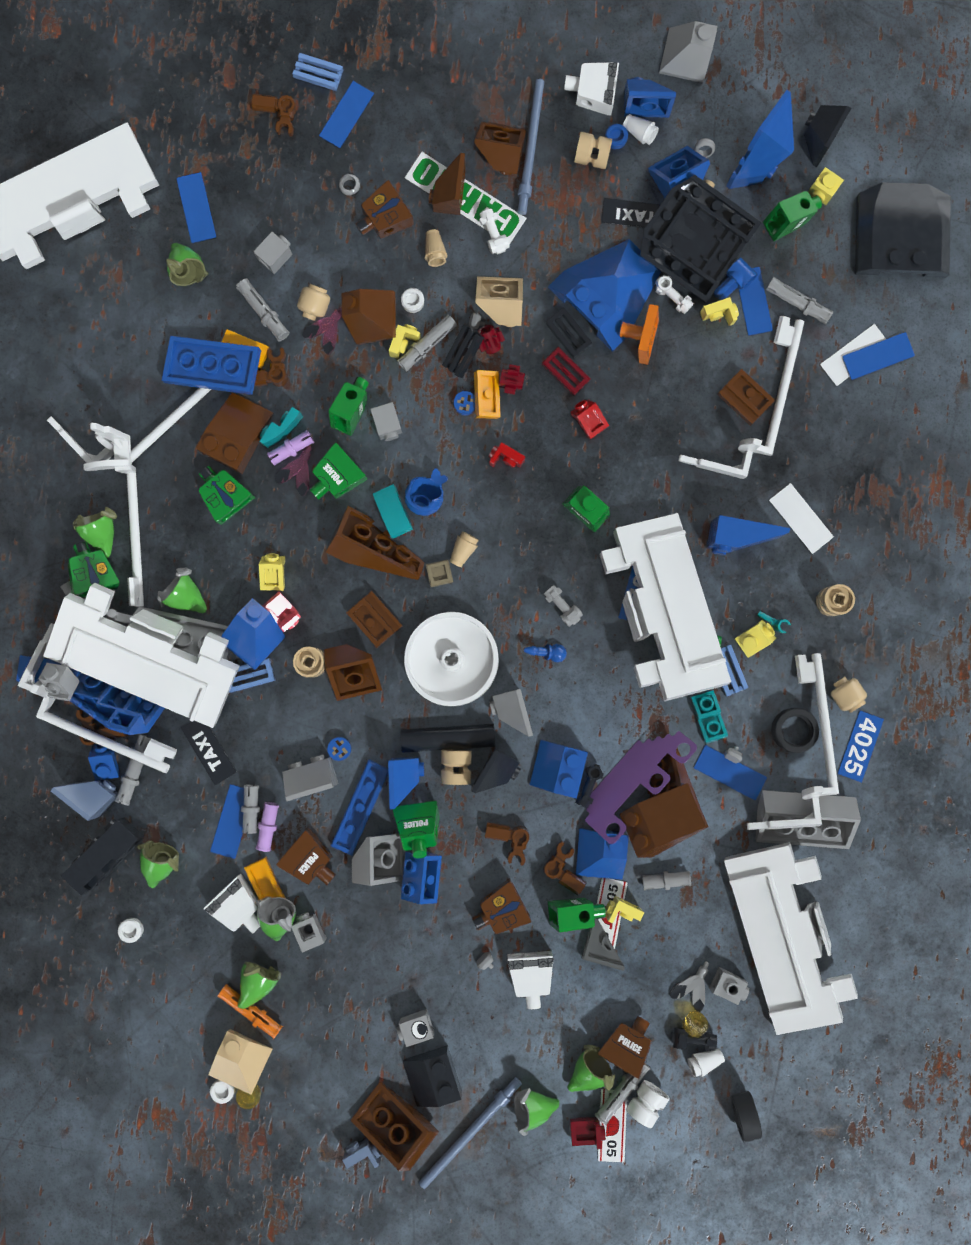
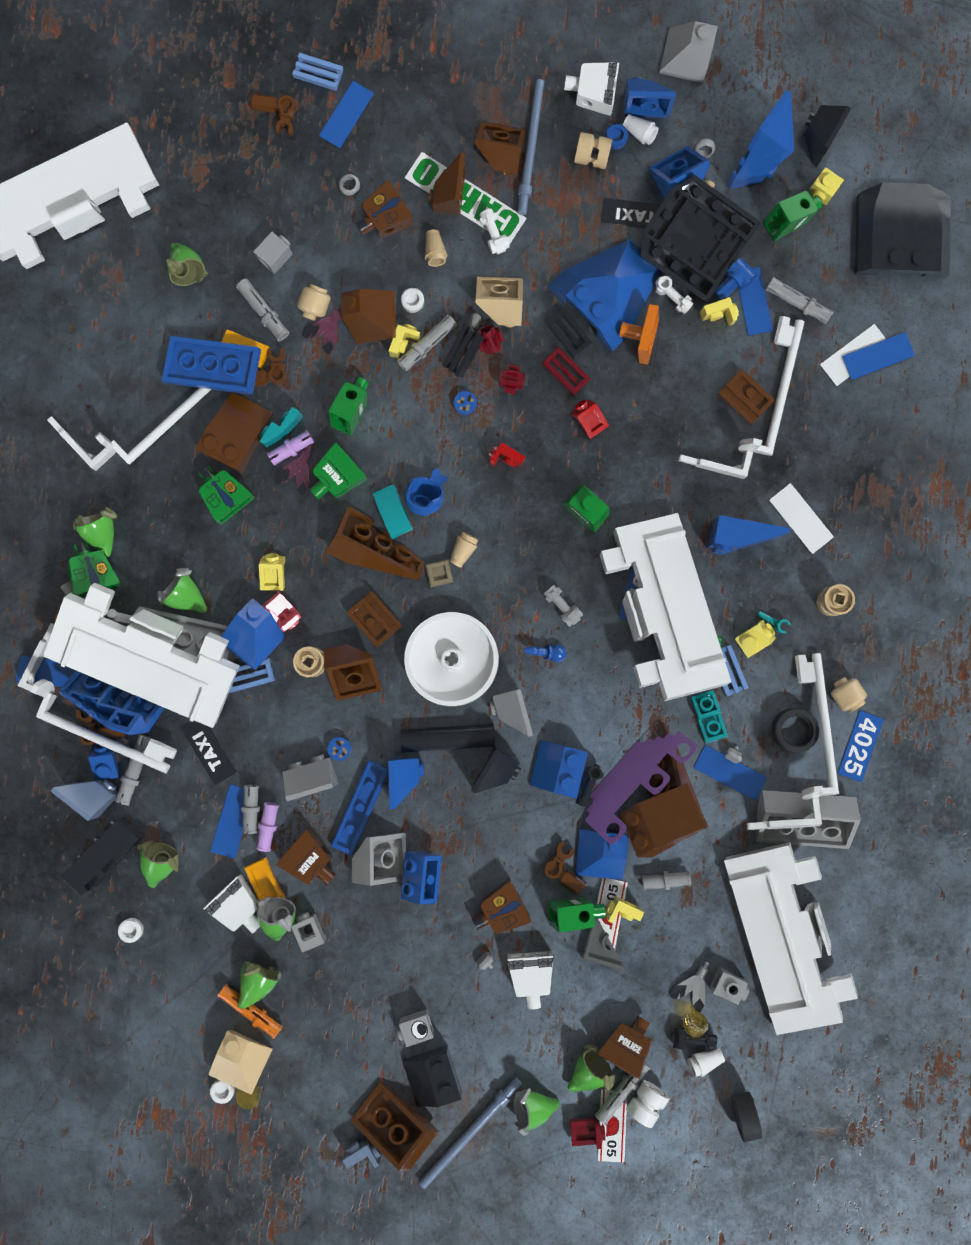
(59, 681): light grey brick -> none
(123, 464): white piece -> none
(196, 207): blue sticker -> none
(386, 421): light grey brick -> none
(418, 826): green torso -> none
(459, 759): tan wheel -> none
(487, 394): light orange plate -> none
(518, 835): reddish brown bar -> none

